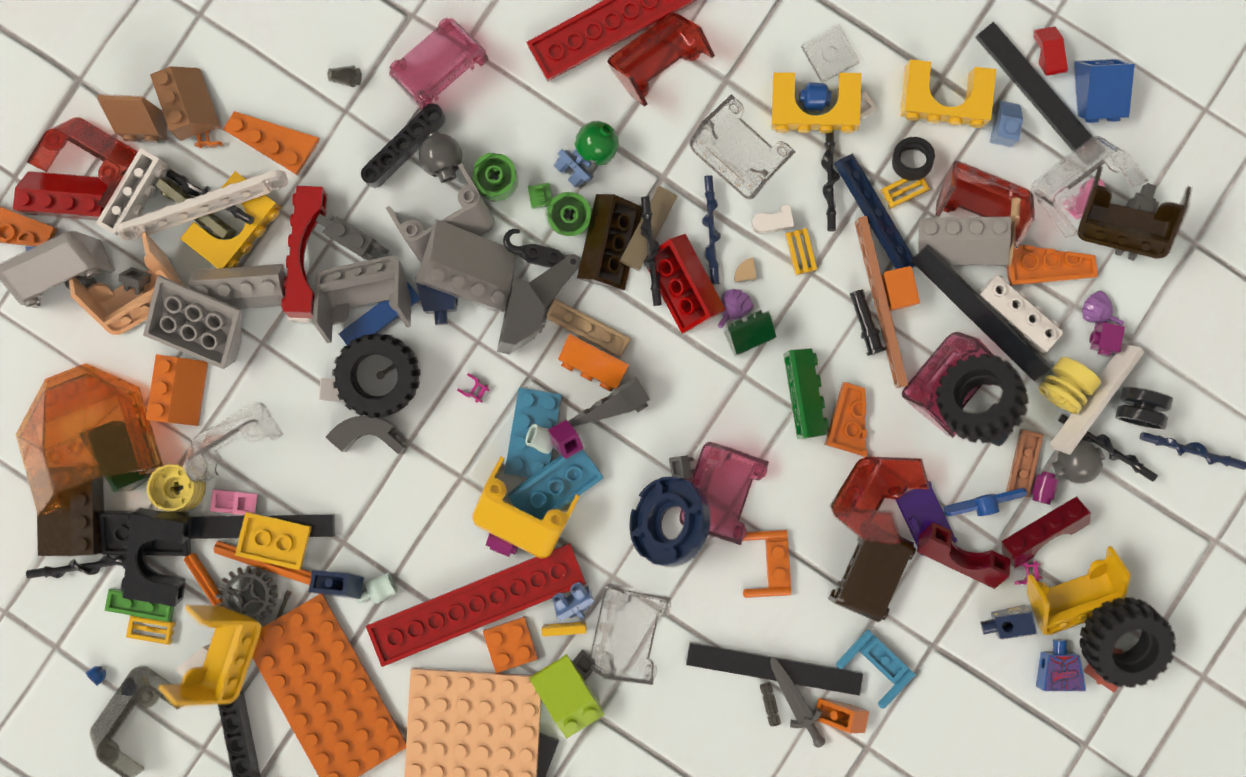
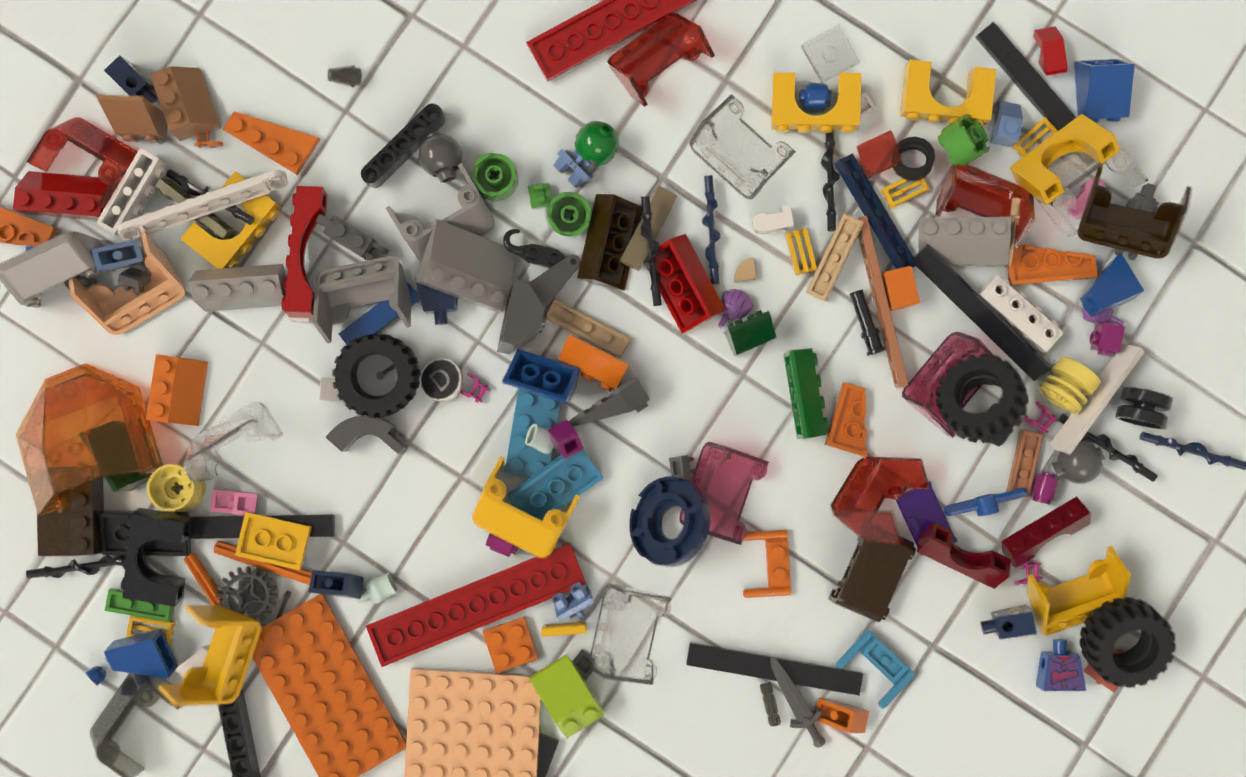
(117, 256): none -> medium blue slope
(130, 79): none -> dark blue torso
(142, 655): none -> blue slope
(194, 323): light grey slope -> none
(437, 62): clear pink windscreen -> none
(441, 380): none -> black tile
(542, 376): none -> blue slope
(835, 257): none -> tan tile
(879, 154): none -> clear red piece
(964, 140): none -> bright green brick
(1022, 151): none -> yellow tile
(1044, 413): none -> dark pink piece
(1078, 136): none -> yellow arch
(1111, 288): none -> blue slope

